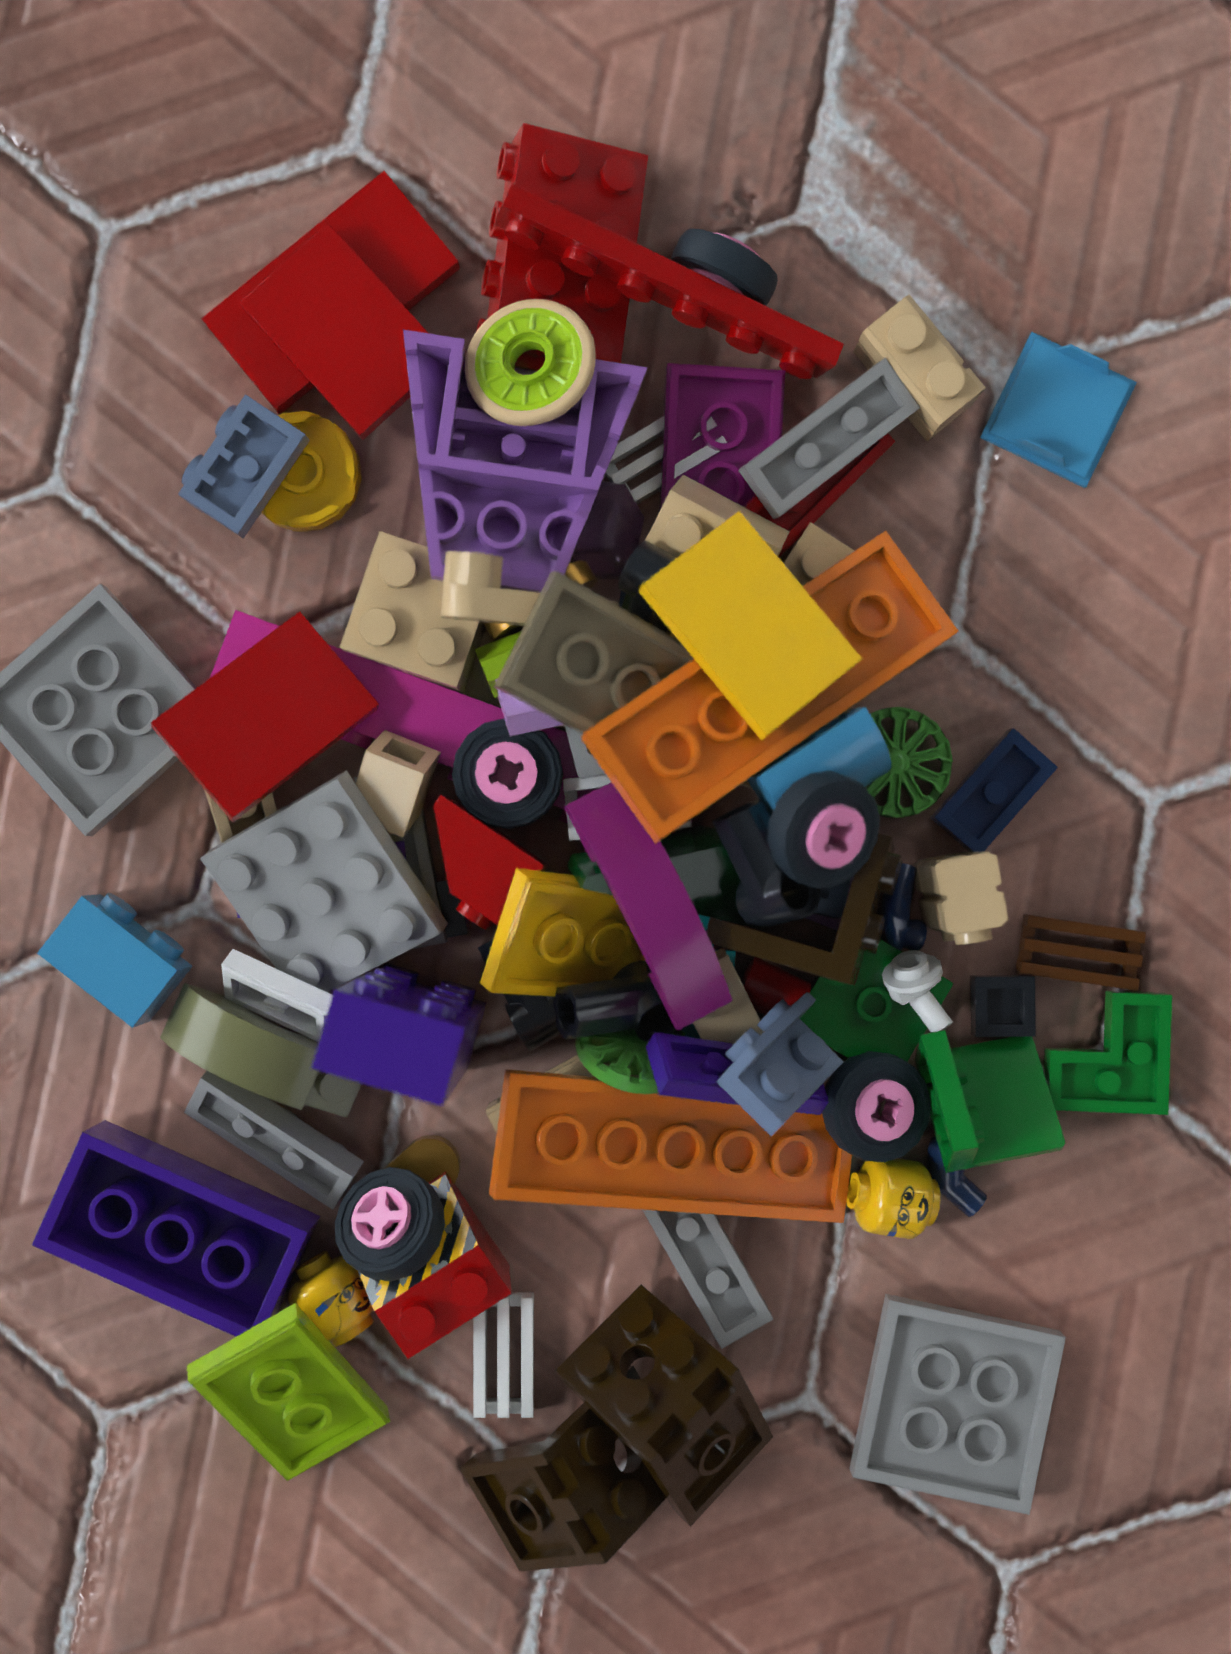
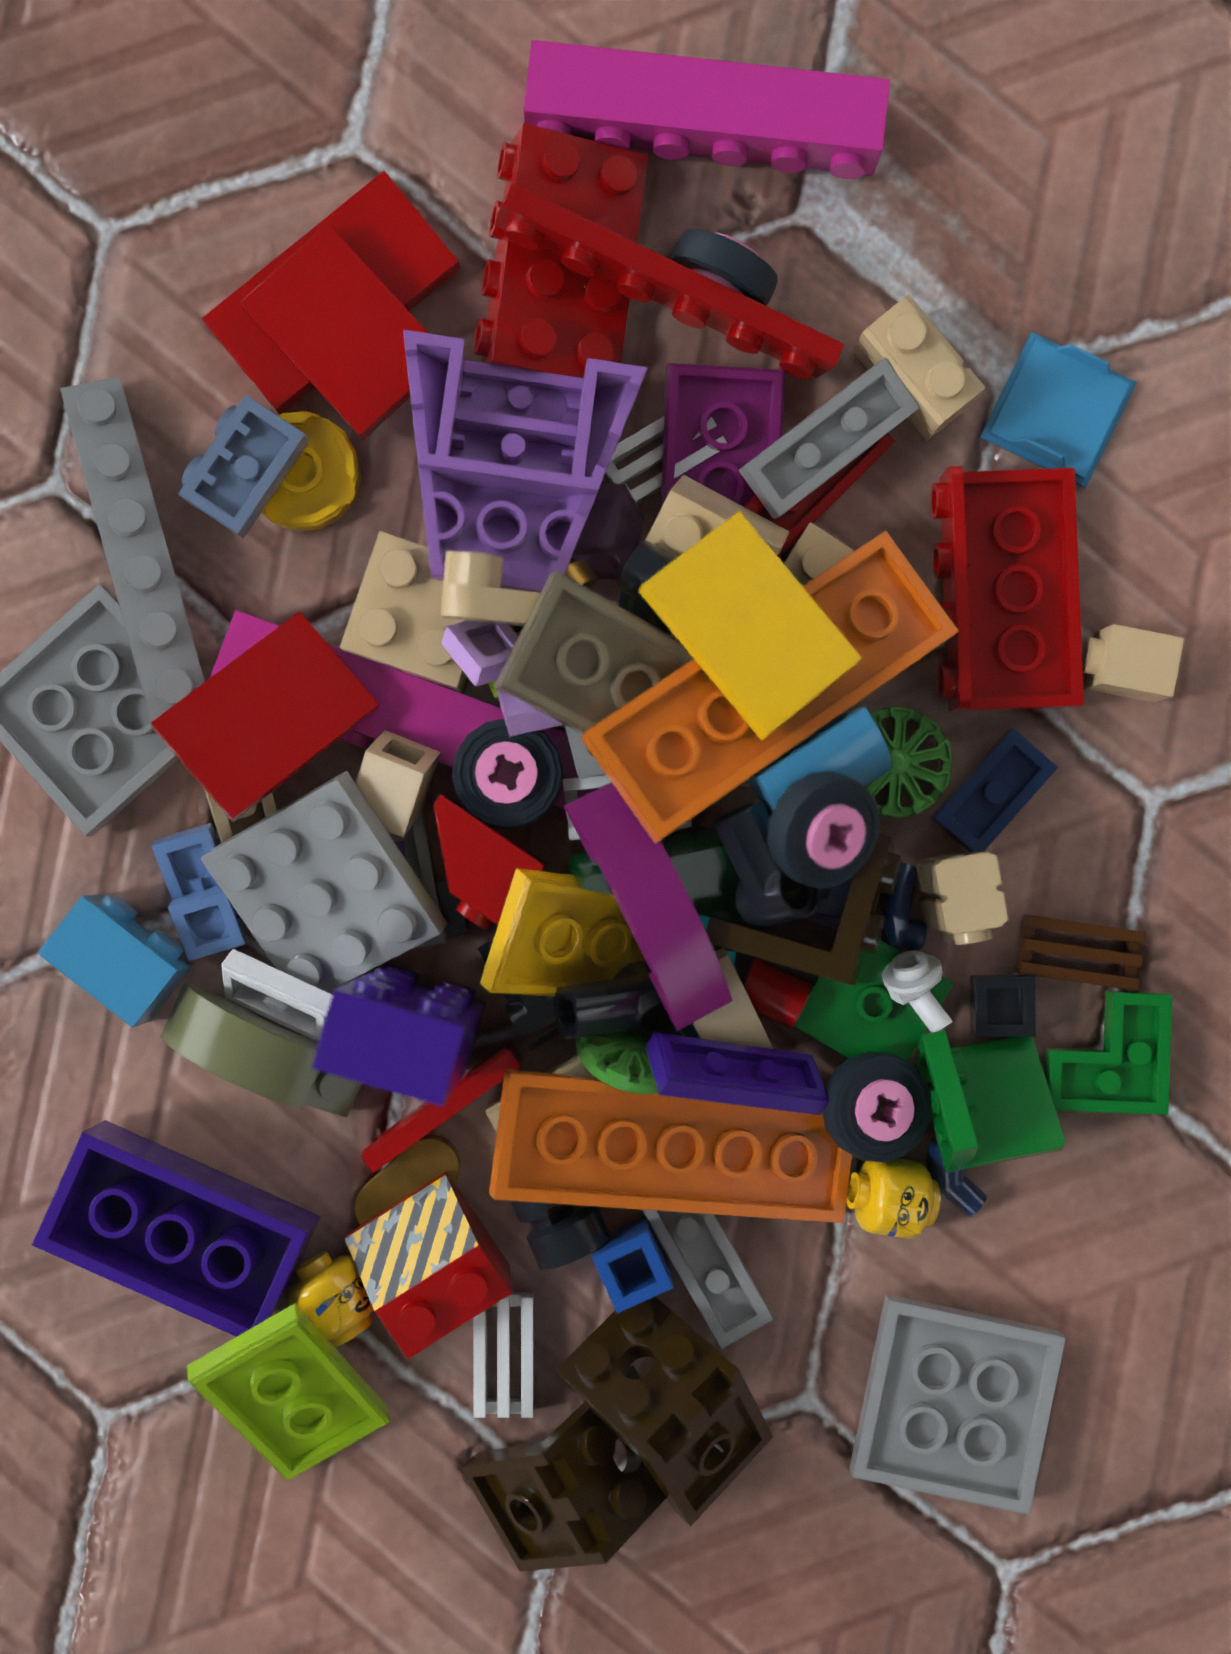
(133, 542): none -> light grey plate
(198, 905): none -> medium blue slope
(274, 1138): light grey plate -> none
(373, 1207): black wheel -> none
(430, 1116): none -> red tile
(479, 648): none -> lavender plate
(550, 390): lime wheel -> none
(563, 1234): none -> black wheel
(632, 1265): none -> blue brick
(709, 108): none -> dark pink brick
(780, 1067): sand blue bracket -> none
(1009, 589): none -> red bracket
(1132, 663): none -> tan brick

